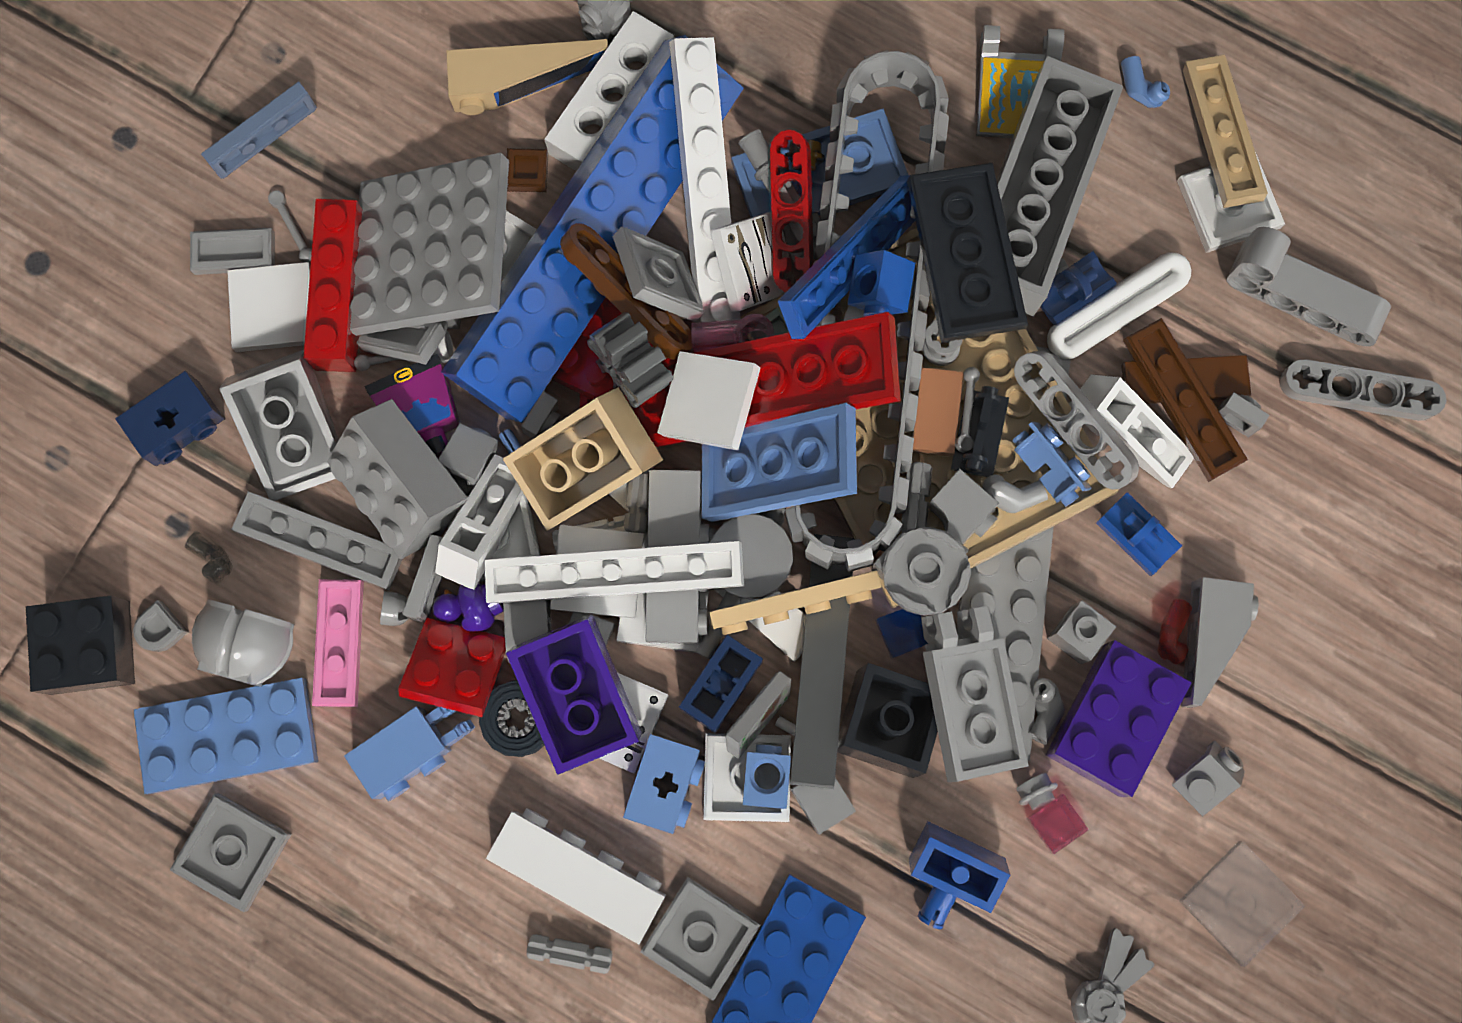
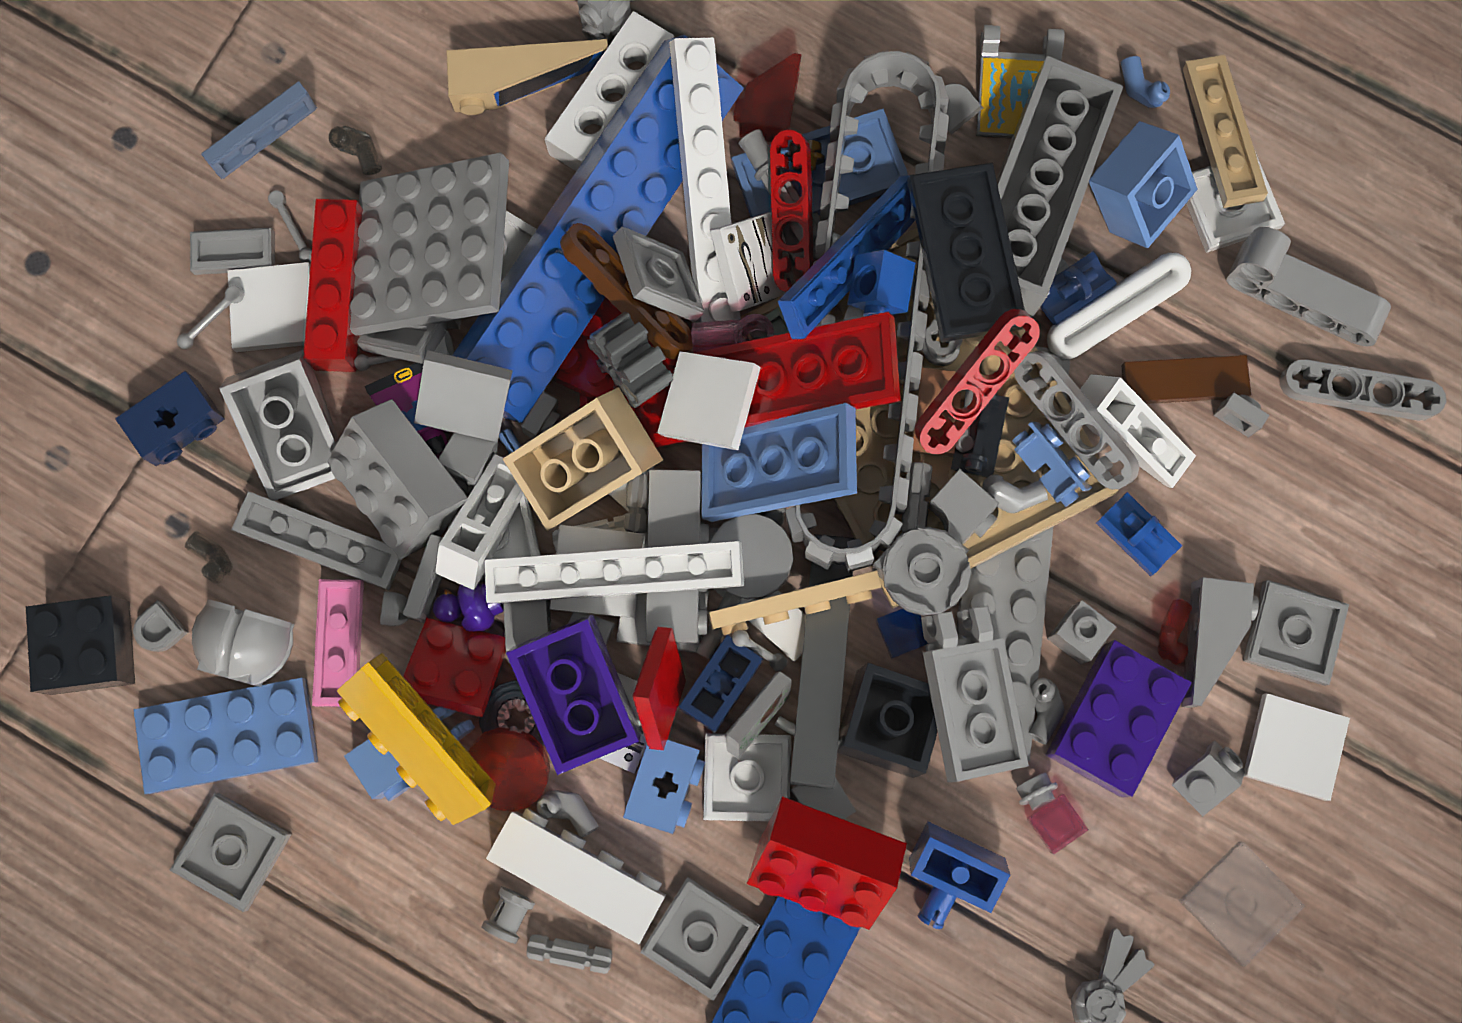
(232, 295): none -> light grey hinge
(357, 144): none -> clear smoke arm
(417, 740): none -> yellow slope
(462, 396): none -> light grey tile
(508, 915): none -> light grey bush
(516, 766): none -> clear red tile
(527, 170): reddish brown tile -> none
(567, 806): none -> light grey arm
(659, 688): none -> red tile
(760, 797): medium blue brick -> none
(769, 99): none -> clear red slope
(777, 661): none -> light grey hinge
(827, 864): none -> red brick
(961, 106): none -> light grey tile
(969, 378): none -> beam
(1143, 184): none -> medium blue brick
(1185, 400): reddish brown tile -> none
(1296, 632): none -> light grey tile
(1296, 747): none -> white tile

